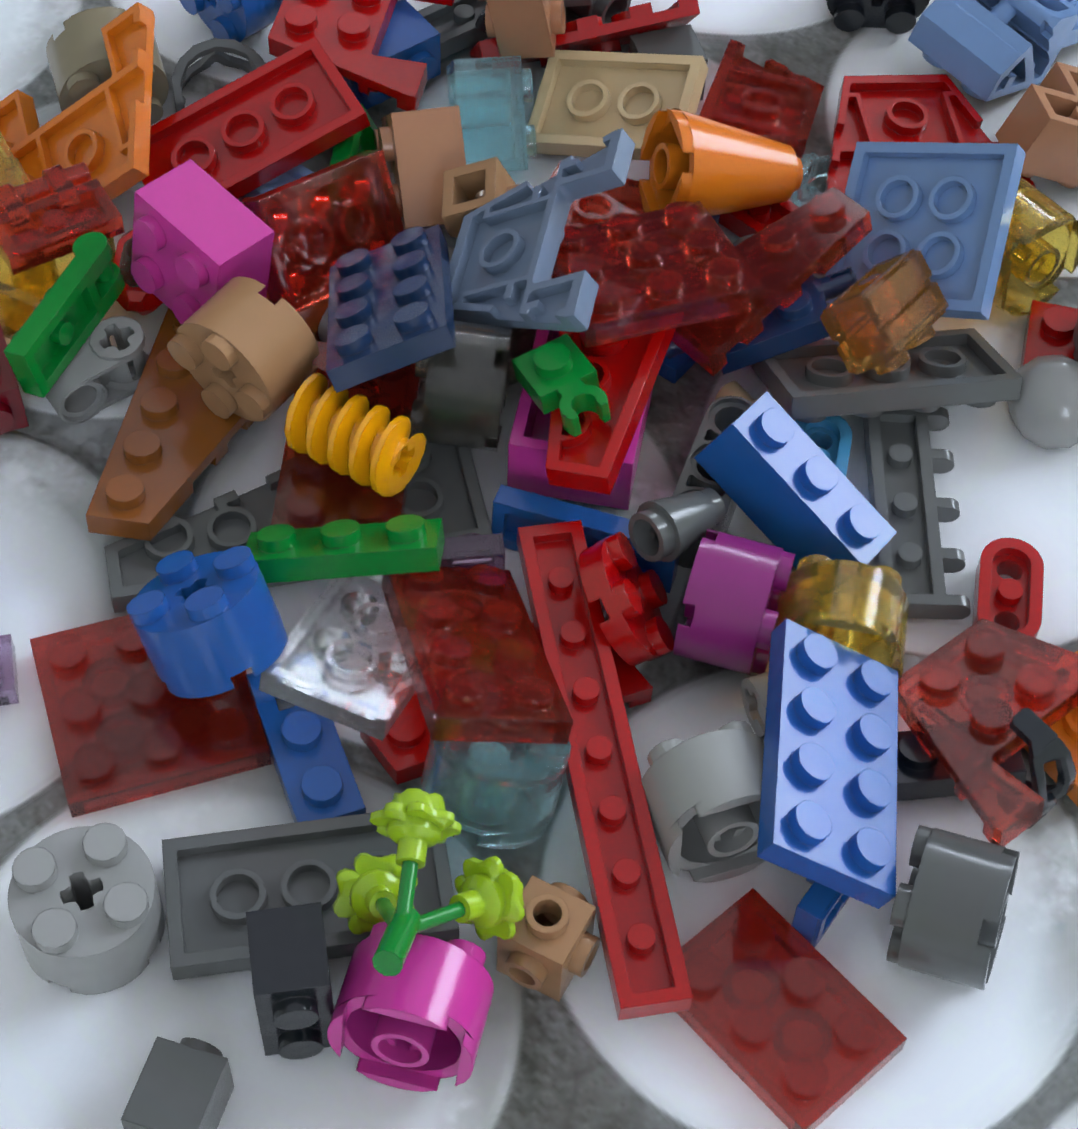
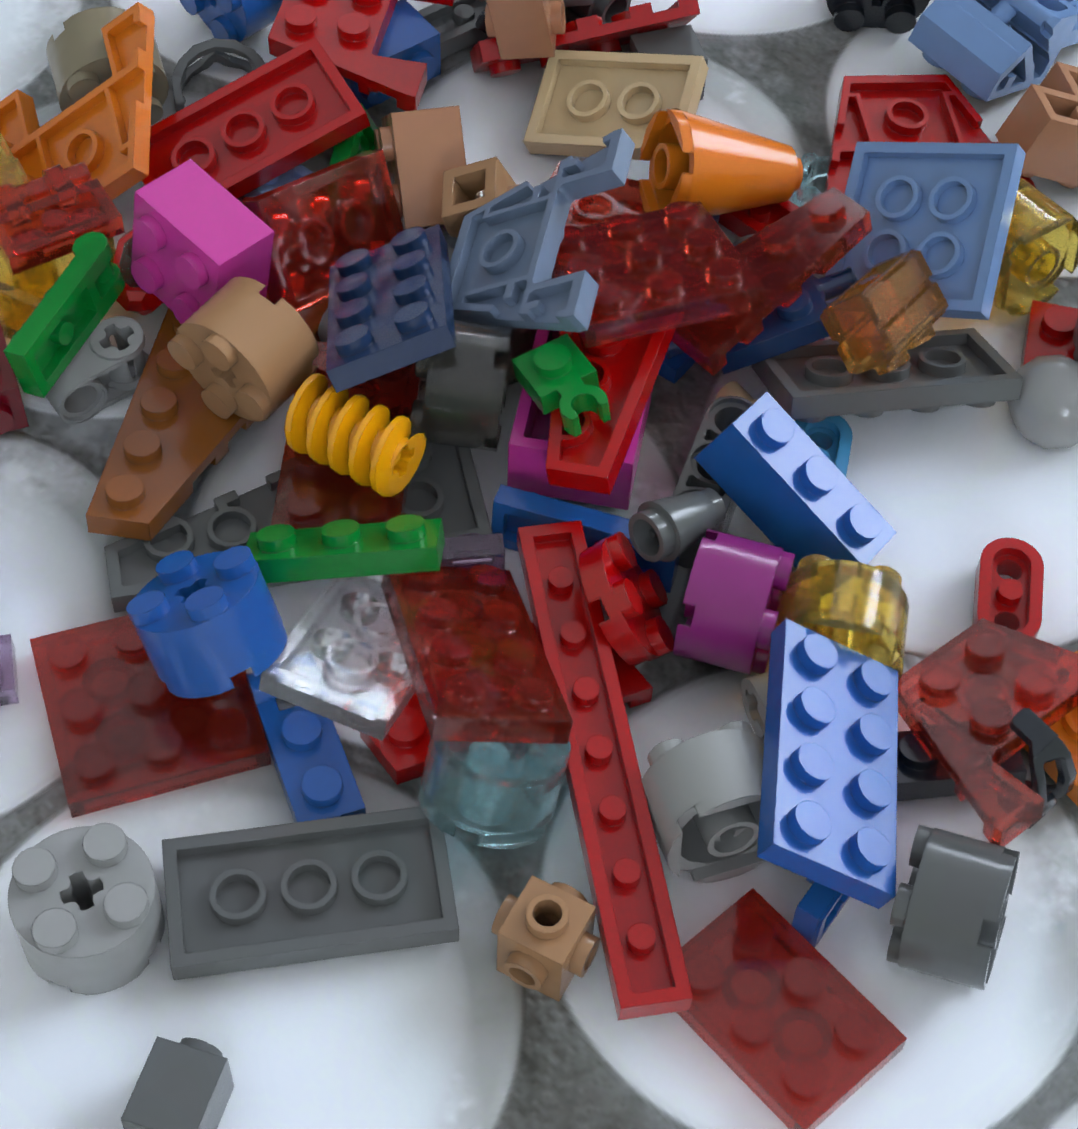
(291, 979): black brick -> none
(385, 886): lime plant -> none
(421, 1020): dark pink brick -> none
(492, 109): clear light blue brick -> none
(763, 99): clear red wing -> none
(905, 495): dark grey hinge -> none

